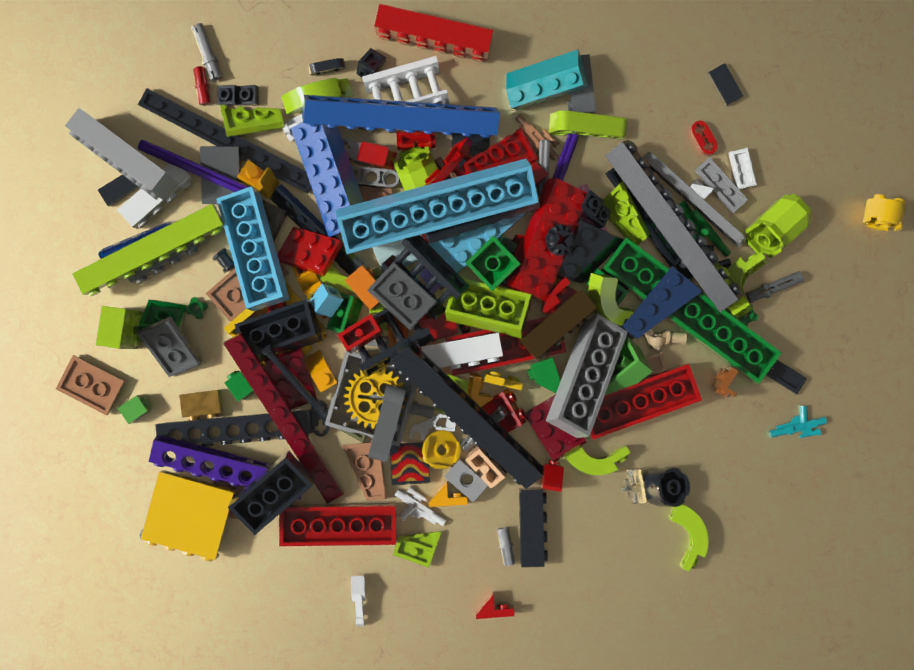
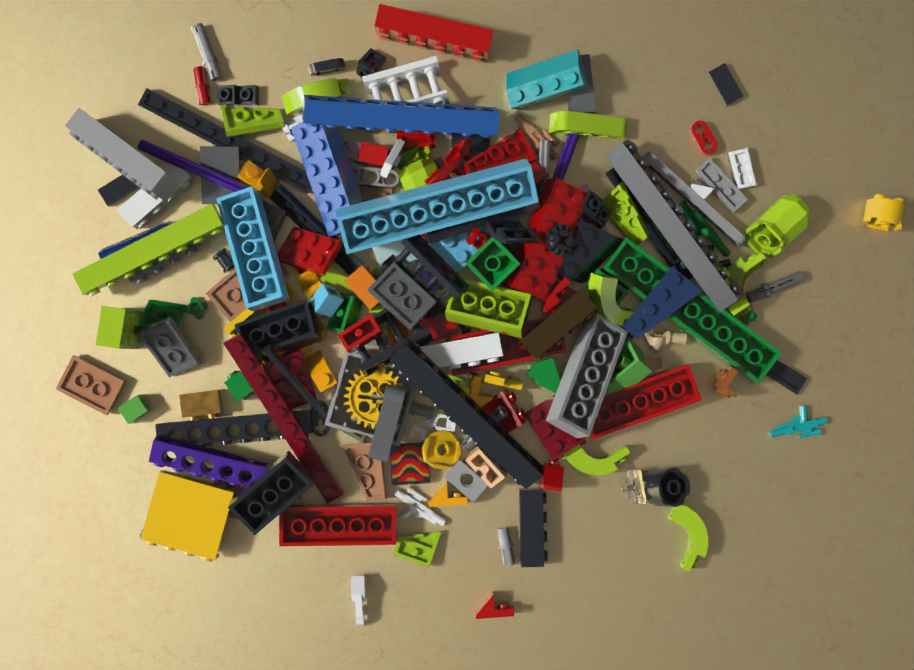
(393, 158): none -> white plate
(483, 236): none -> red plate
(510, 232): none -> black slope

